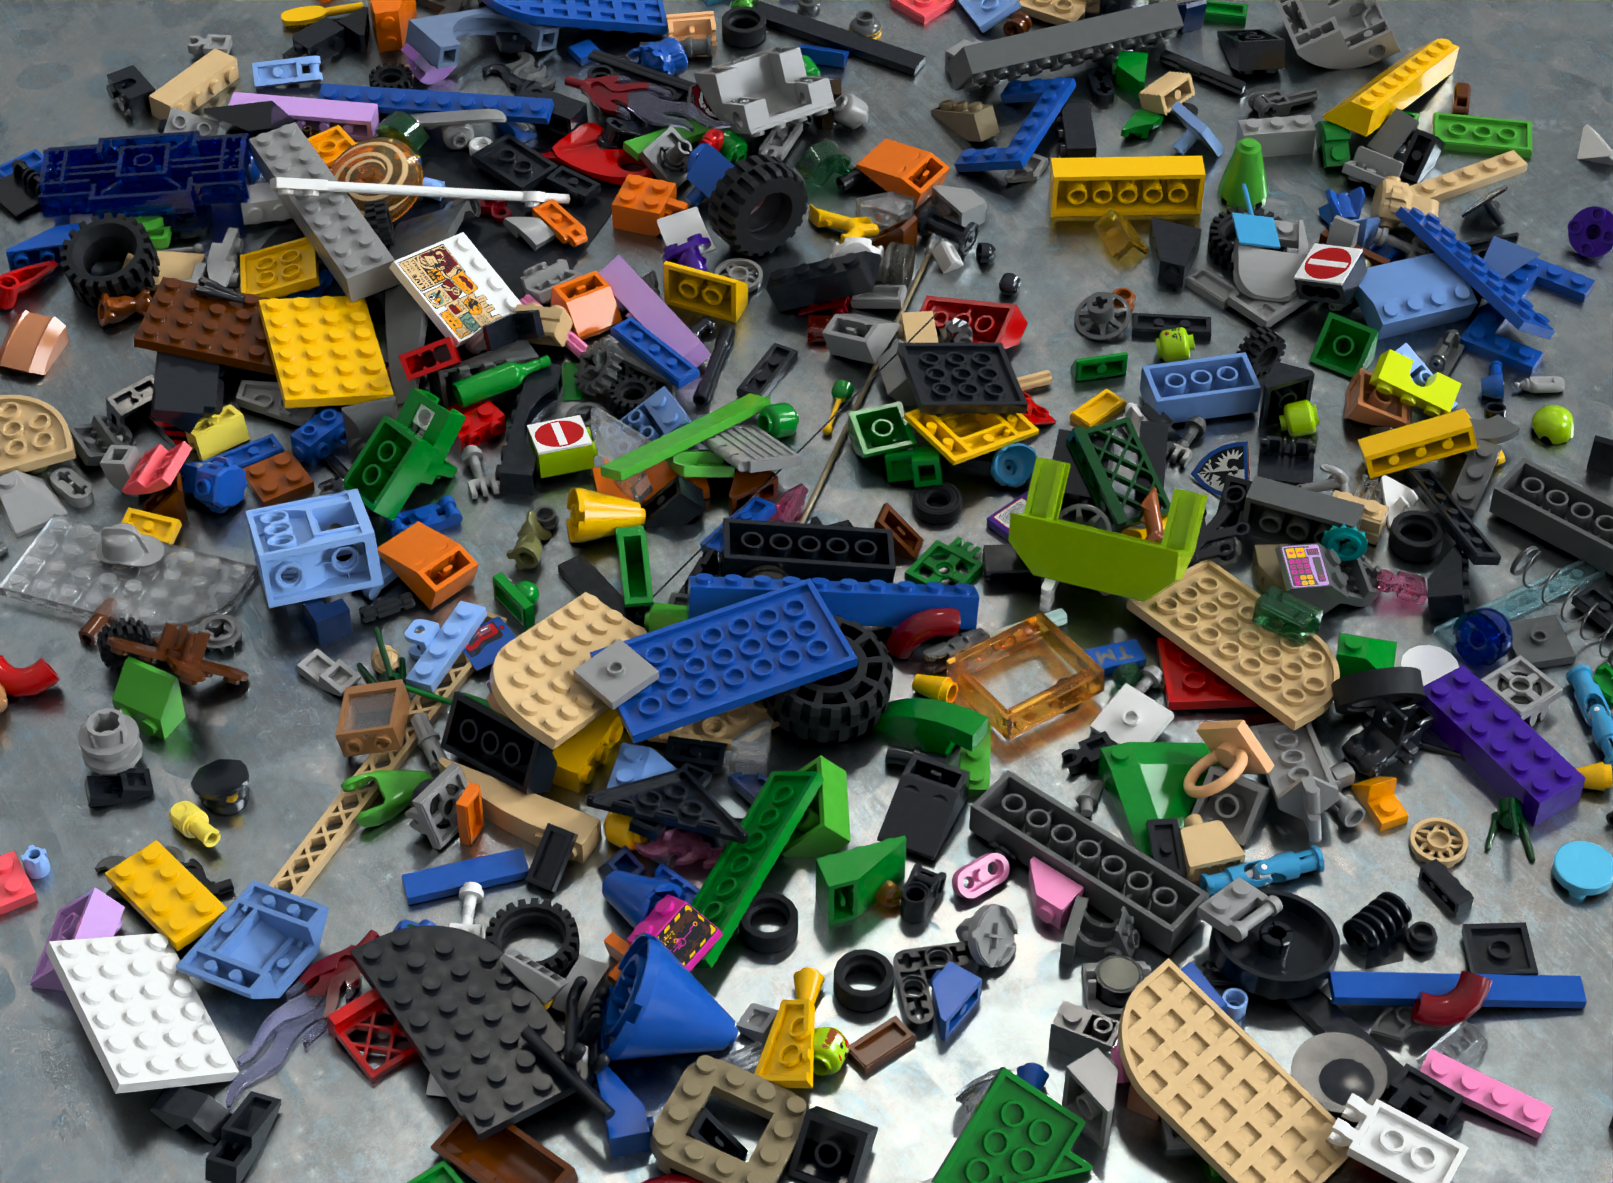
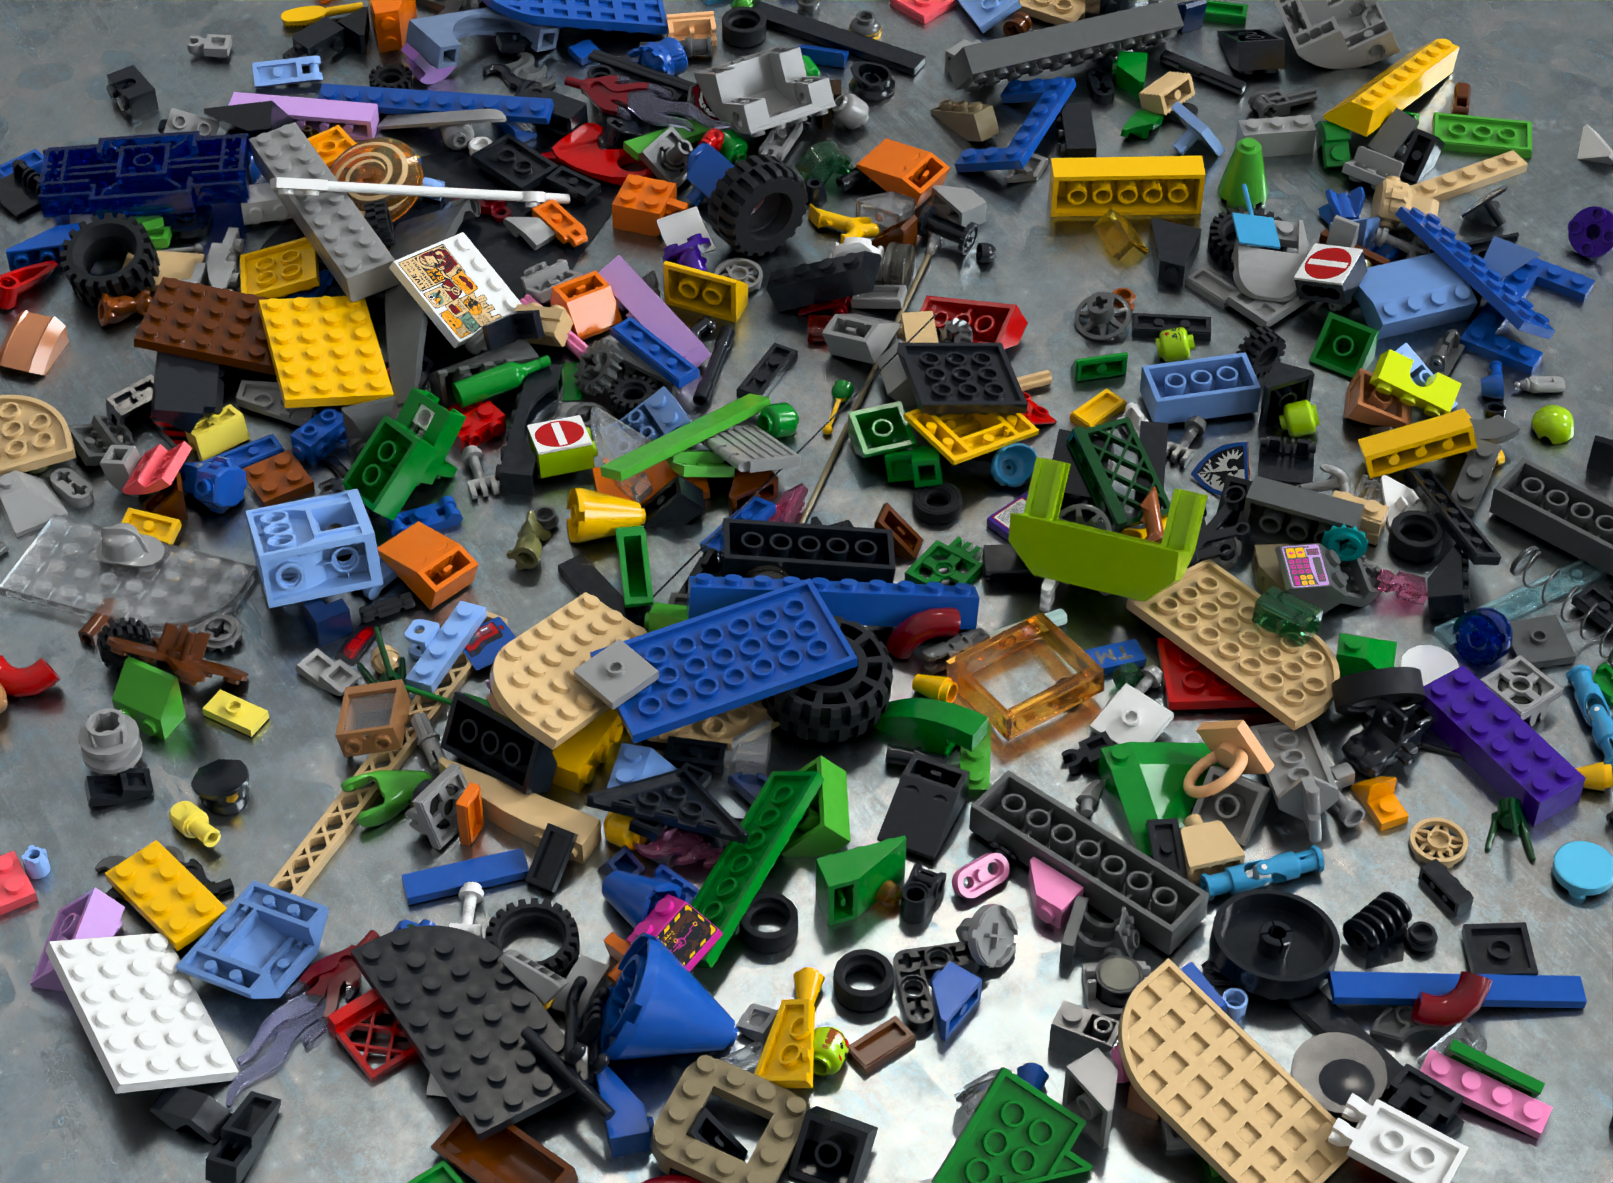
(195, 84): tan brick -> none
(214, 290): black piece -> none
(235, 713): none -> light yellow plate
(355, 644): none -> sticker
(402, 128): clear green brick -> none
(429, 358): red slope -> none
(517, 598): green tile -> none
(816, 192): none -> black bar
(871, 81): none -> black hat
(947, 257): white slope -> none
(1009, 284): black hinge -> none
(1153, 416): black plate -> none
(1234, 902): light grey plate -> none
(1493, 1068): none -> green tile

